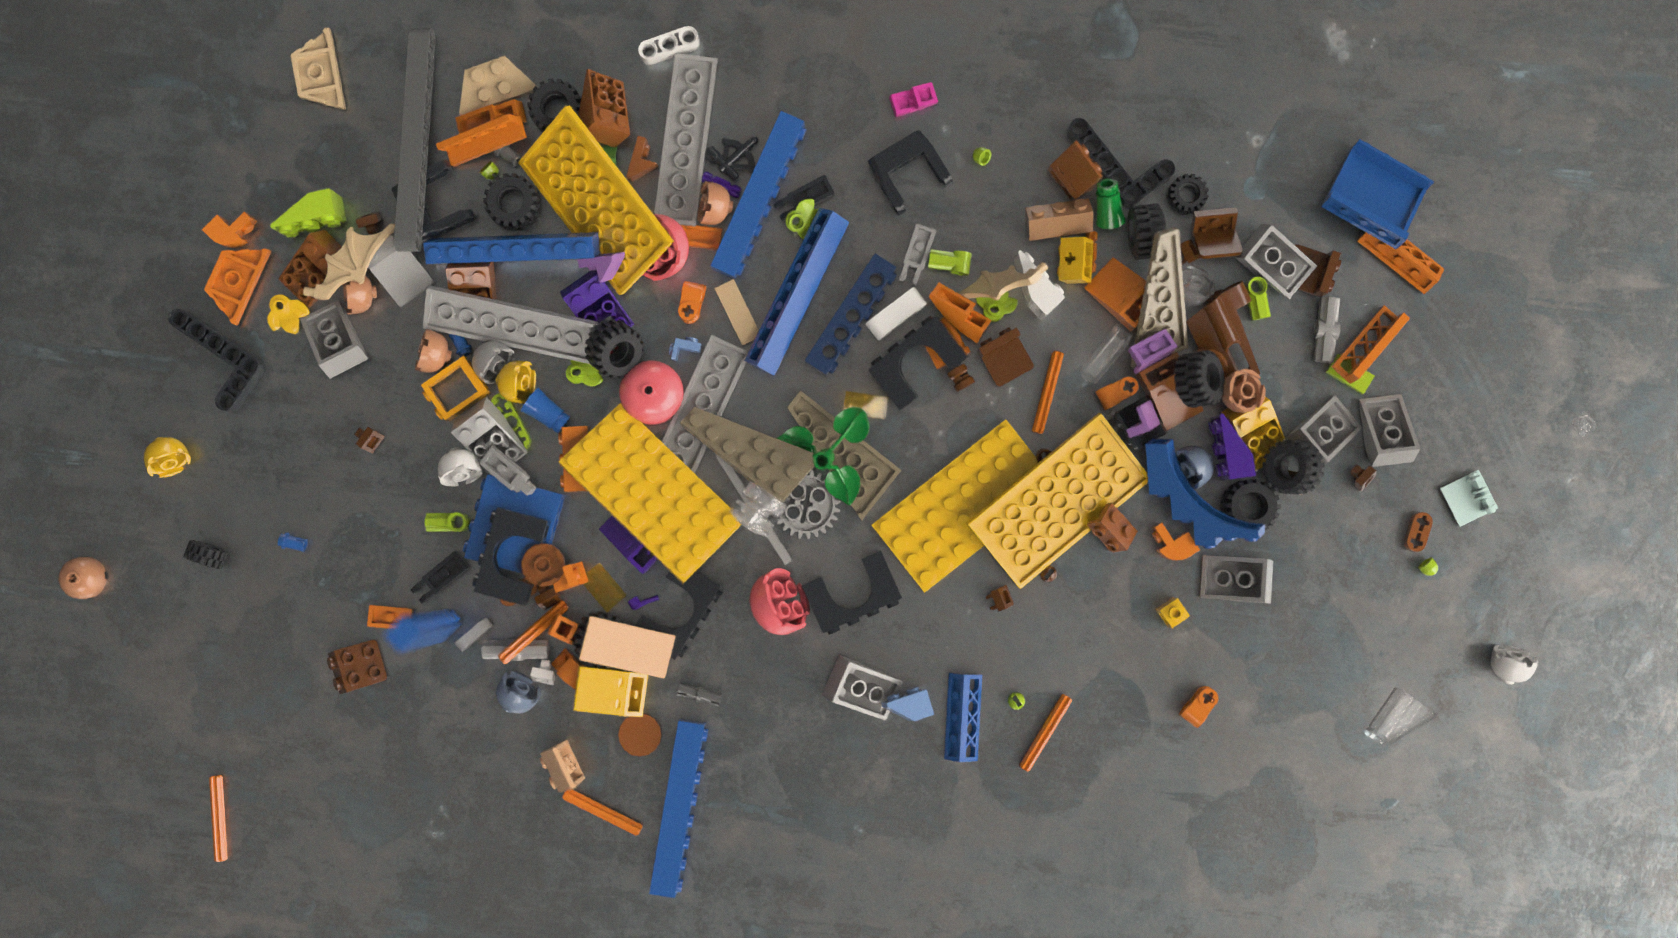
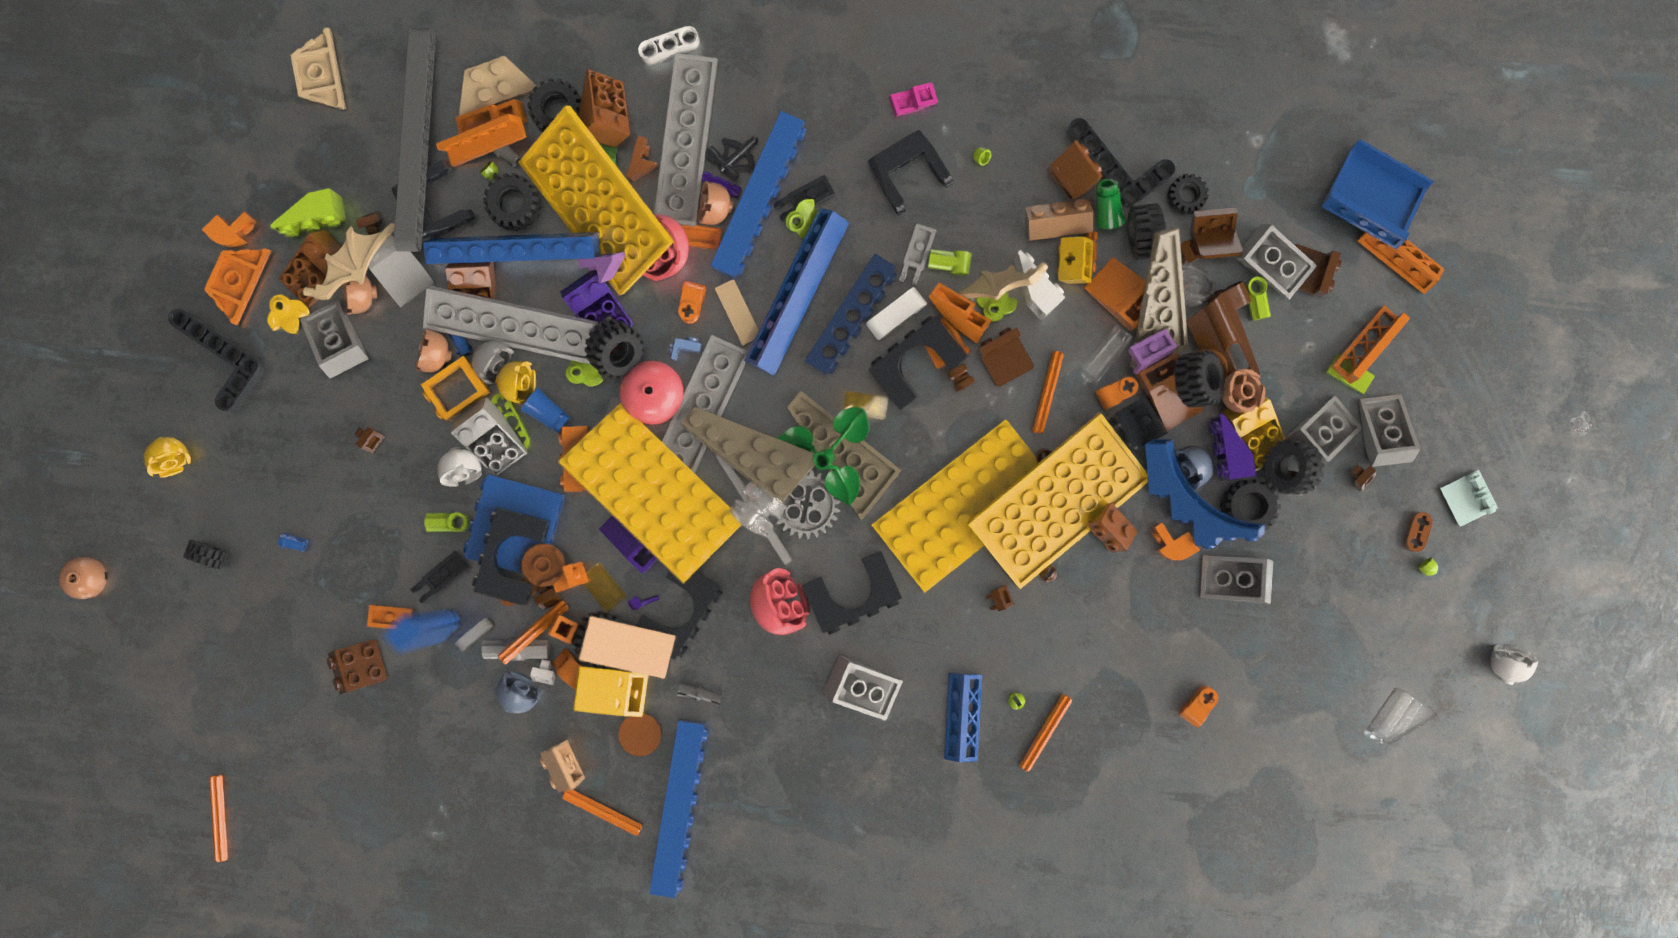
(507, 471): light grey hinge -> none
(911, 706): medium blue slope -> none
(1148, 419): medium lavender panel -> none
(1172, 612): yellow brick -> none
(1326, 329): light grey piece -> none

